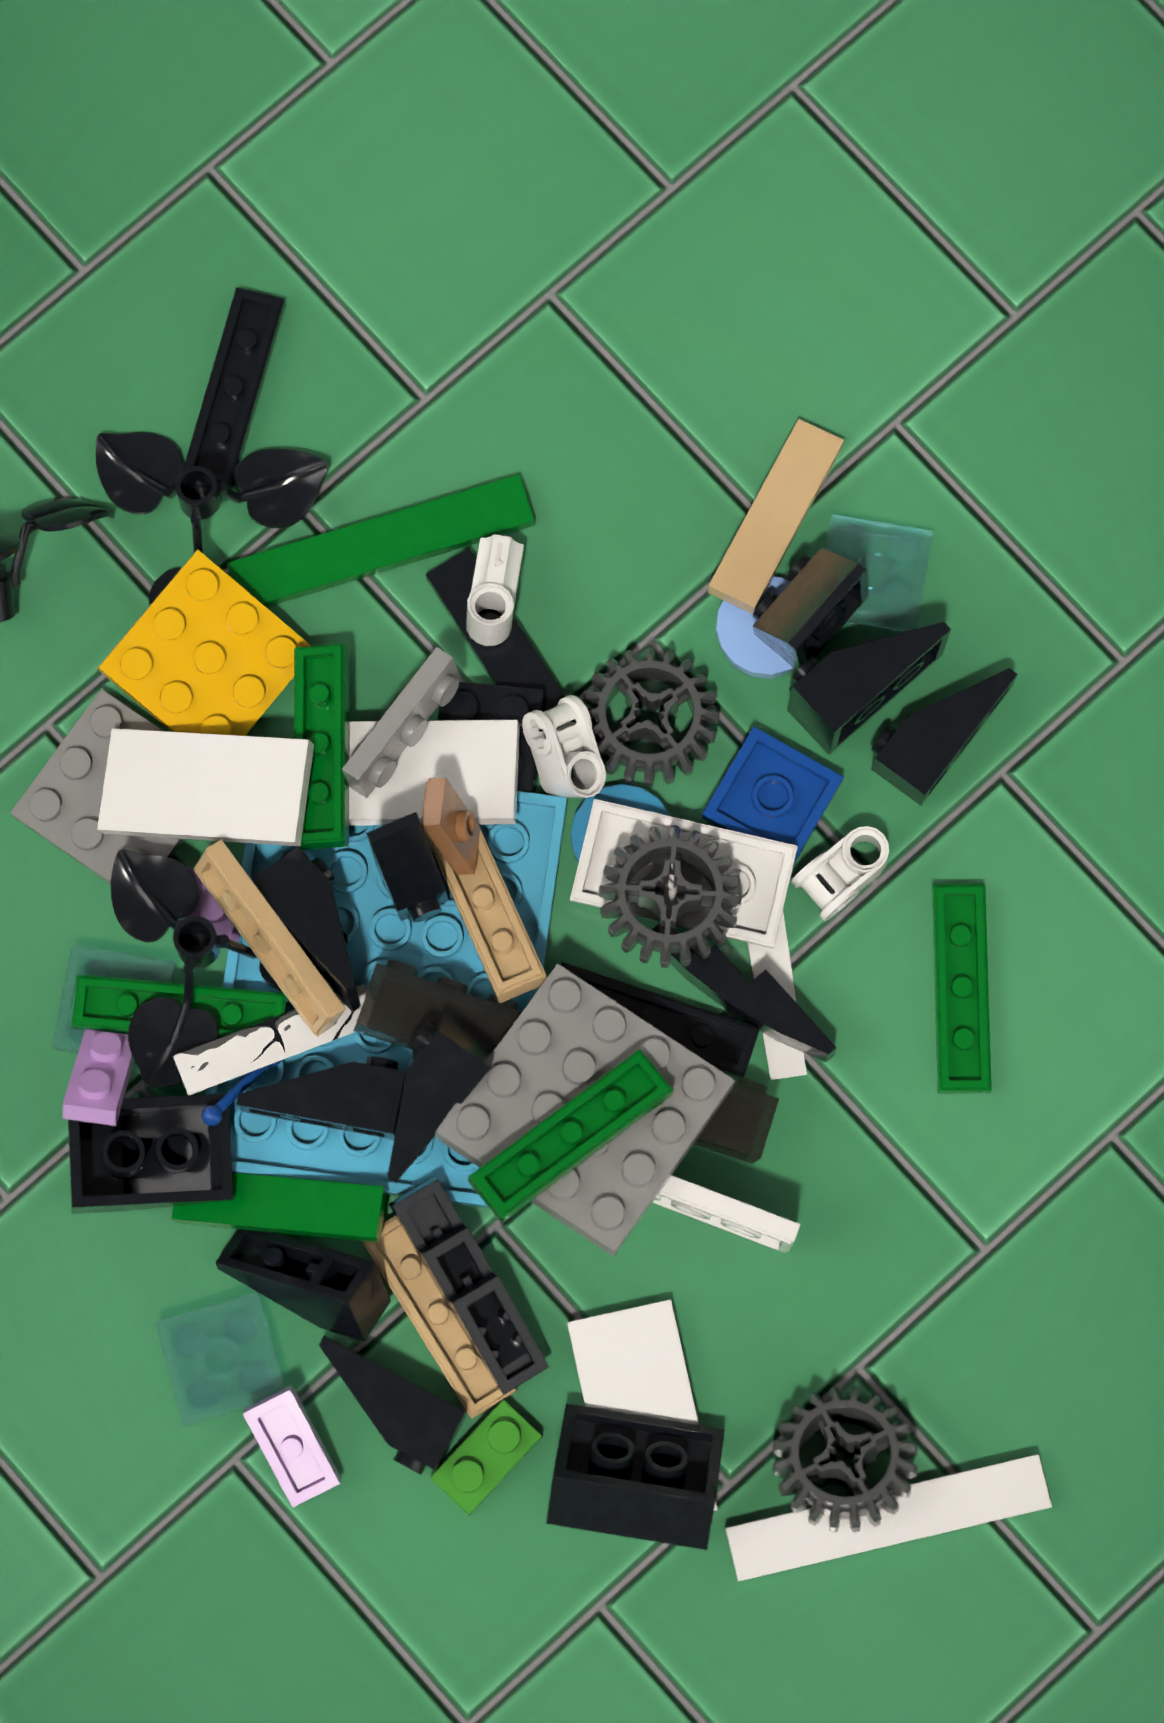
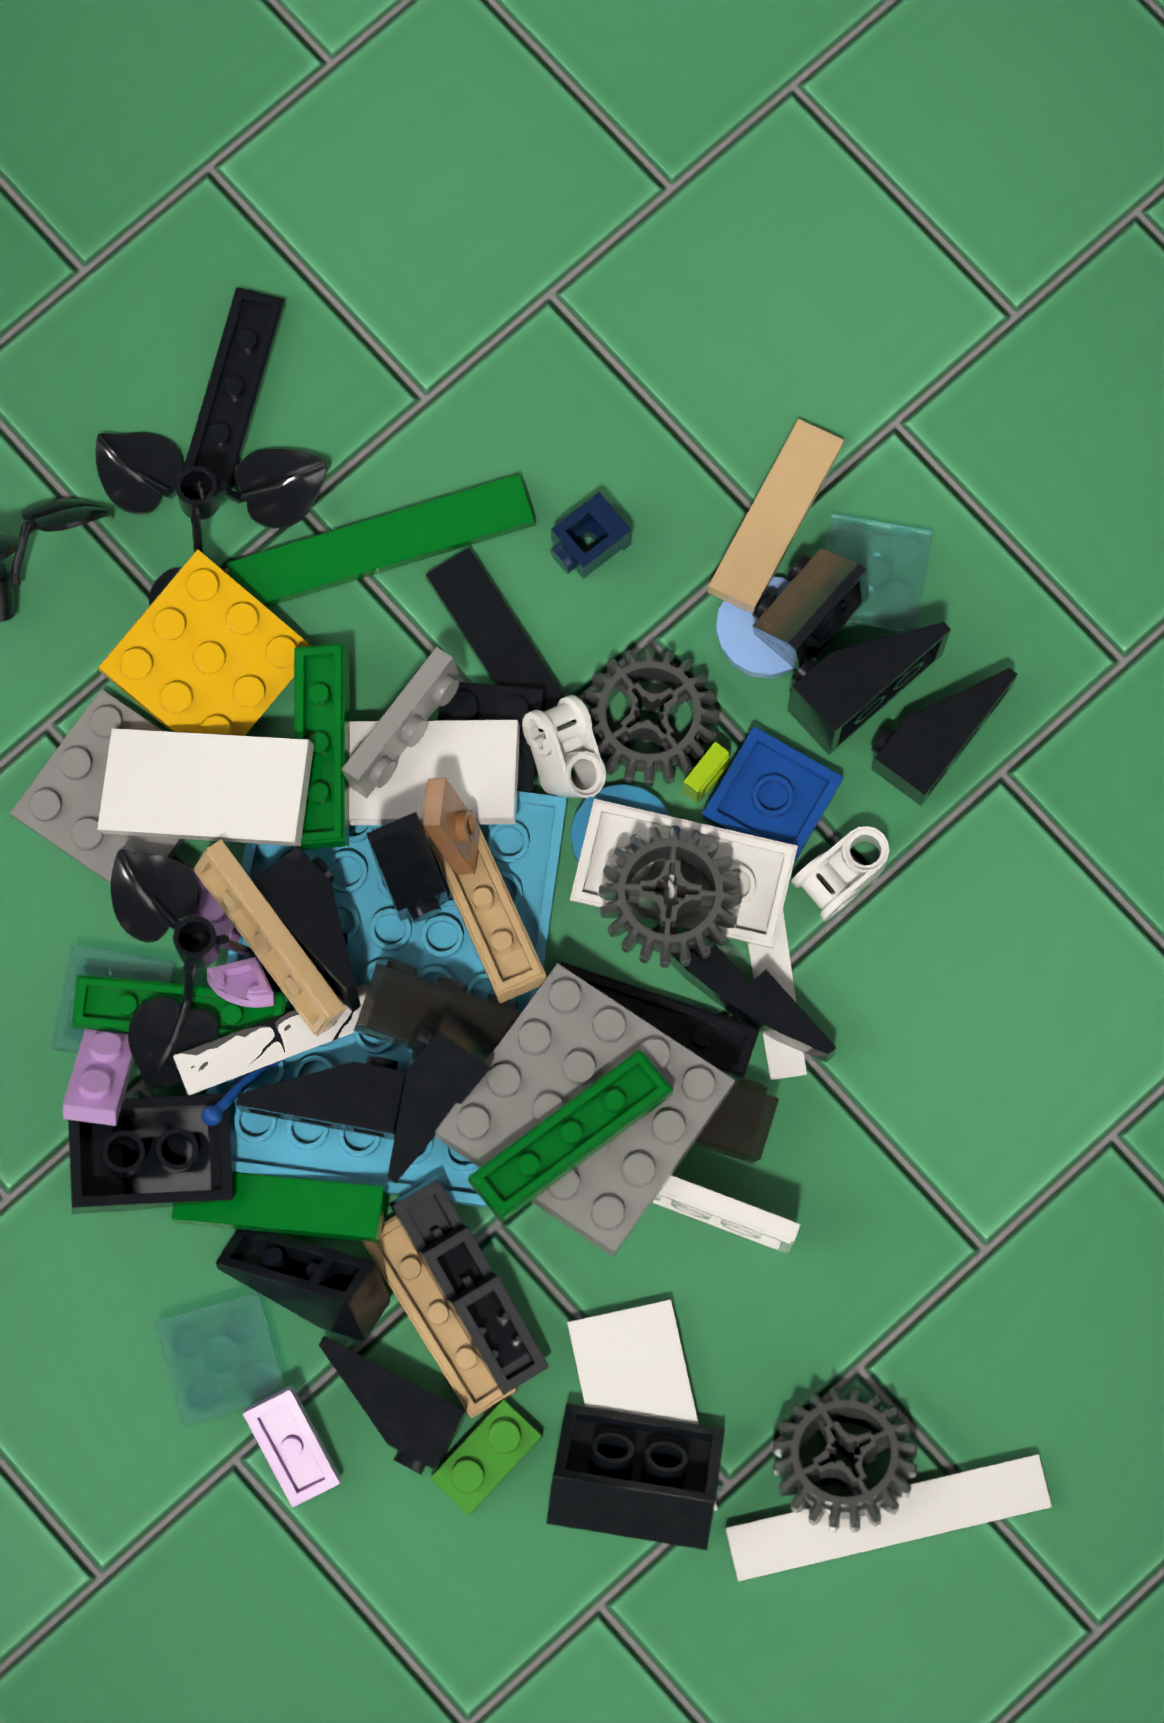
(242, 983): none -> lavender tile
(494, 588): white piece -> none
(592, 520): none -> dark blue brick
(706, 773): none -> lime tile
(961, 989): green tile -> none

